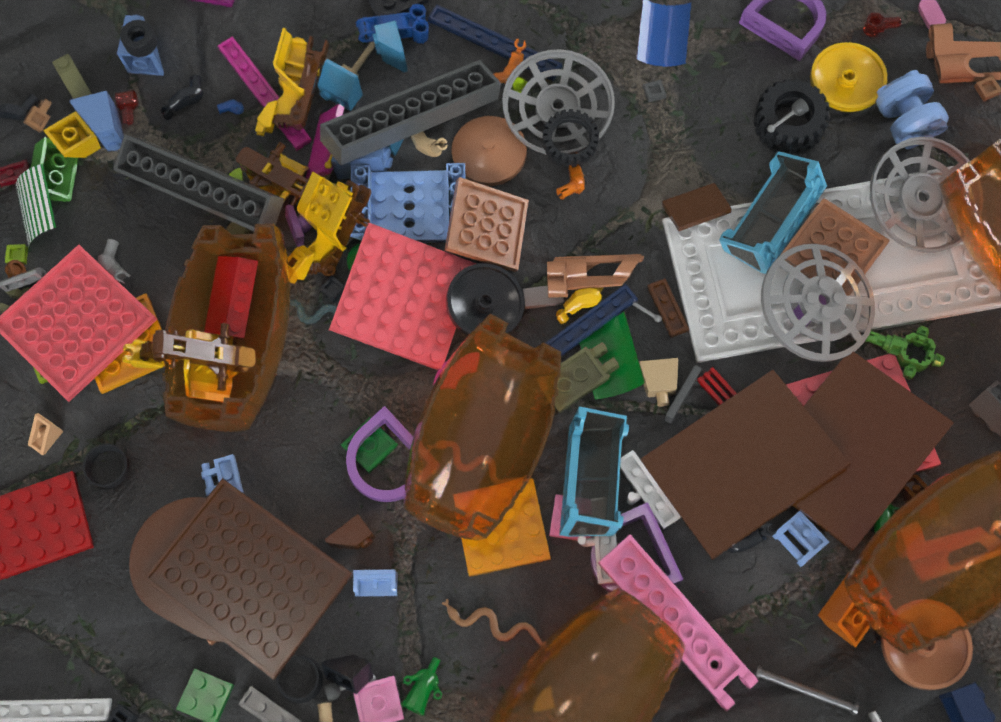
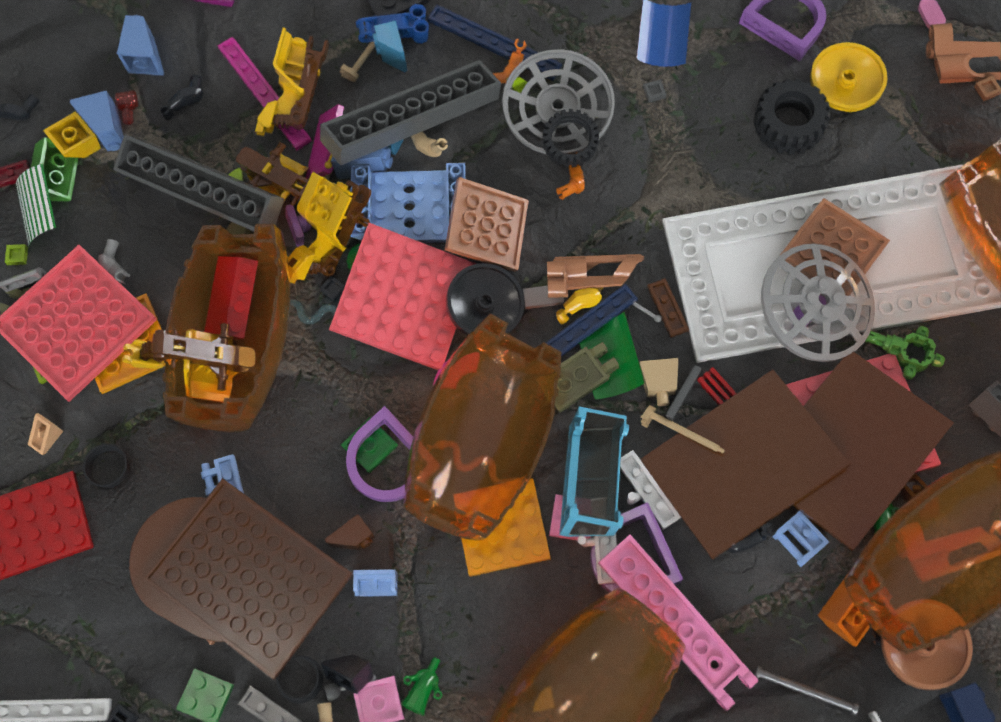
(14, 268): dark orange tile -> none
(37, 117): medium nougat plate -> none
(71, 77): olive slope -> none
(133, 30): black tyre -> none
(232, 106): blue arm -> none
(339, 85): dark azure slope -> none
(454, 615): medium nougat animal -> none
(489, 151): nougat dish -> none
(650, 413): none -> tan piece
(696, 207): reddish brown tile -> none
(776, 211): windscreen -> none
(798, 108): hinge -> none
(880, 24): clear red axle -> none
(906, 99): light blue piece -> none
(909, 193): light grey dish -> none

